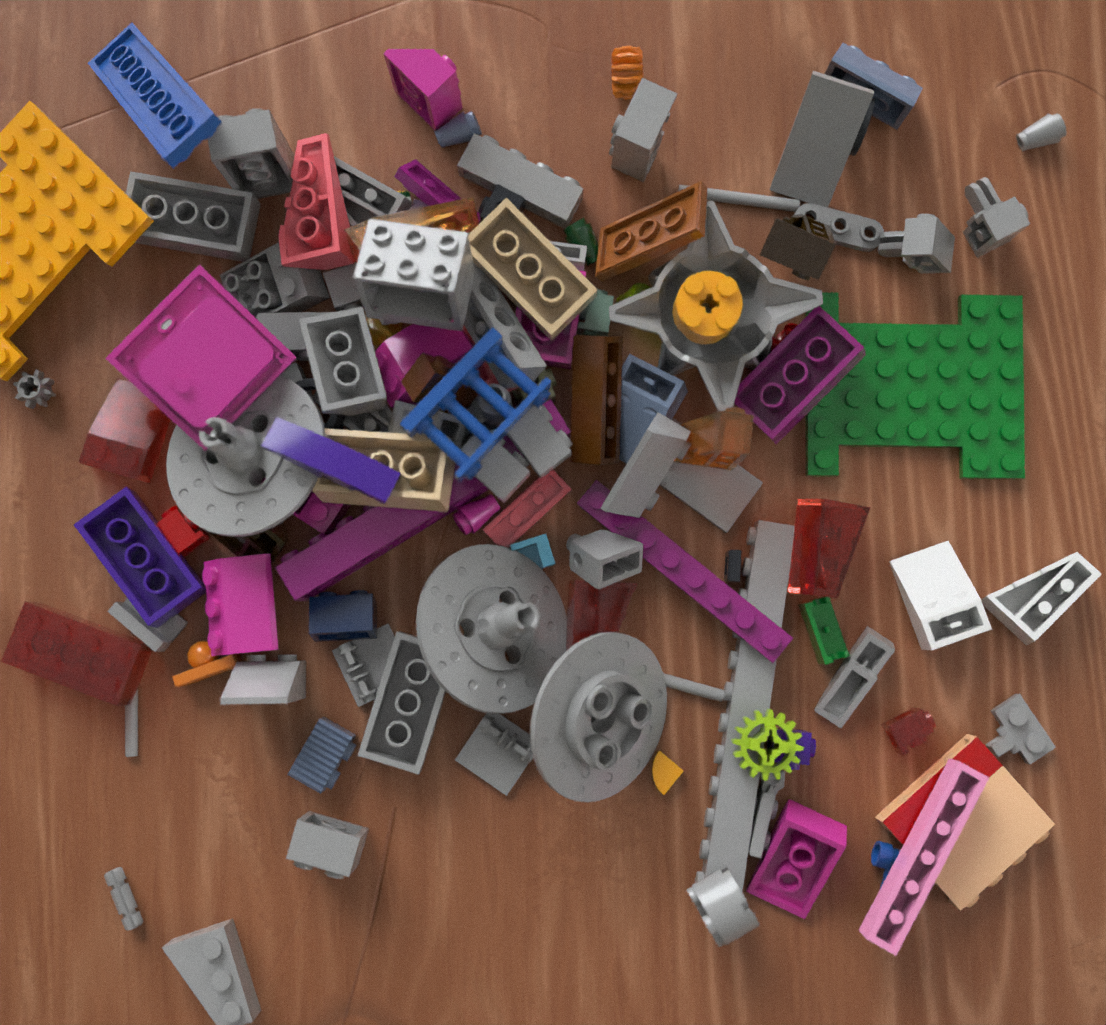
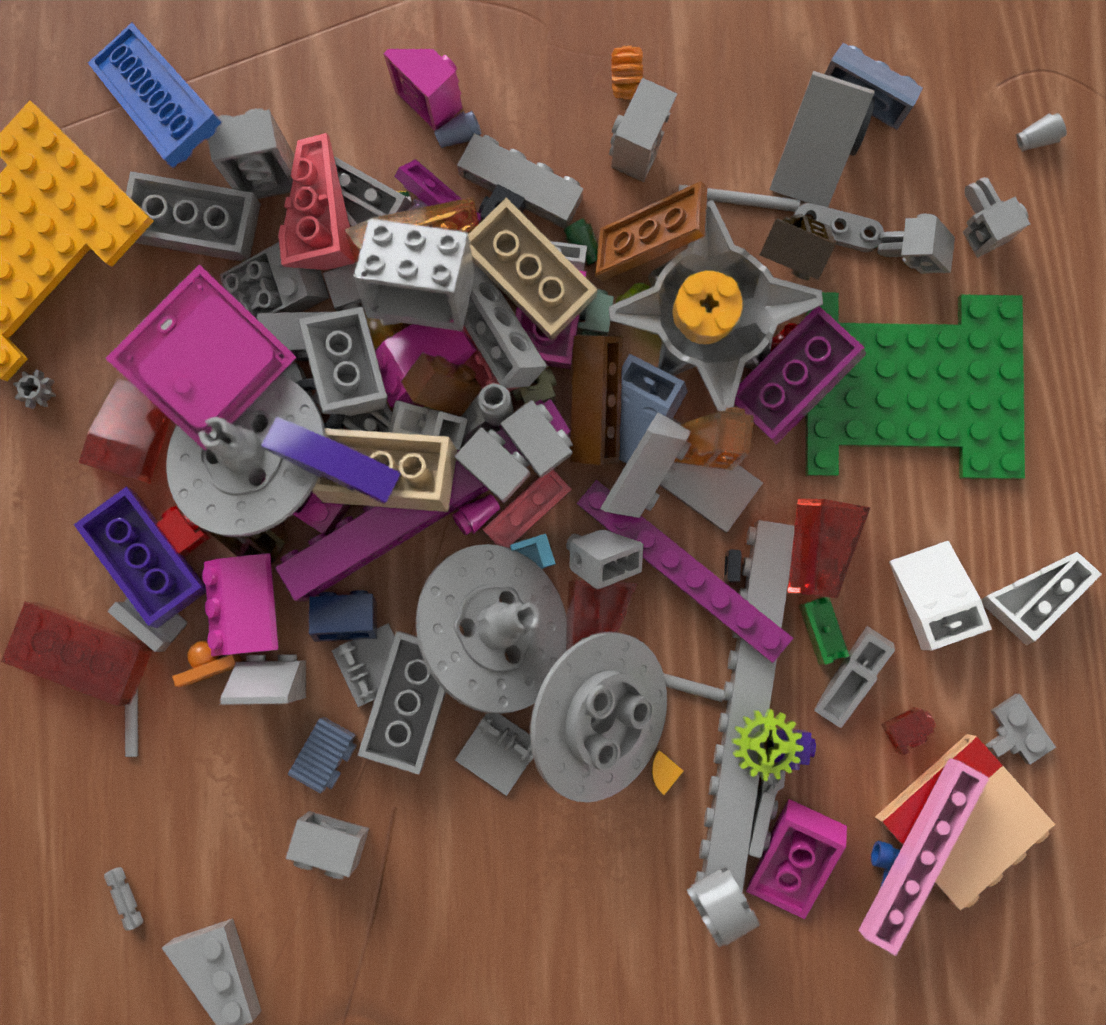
(444, 398): blue fence -> none

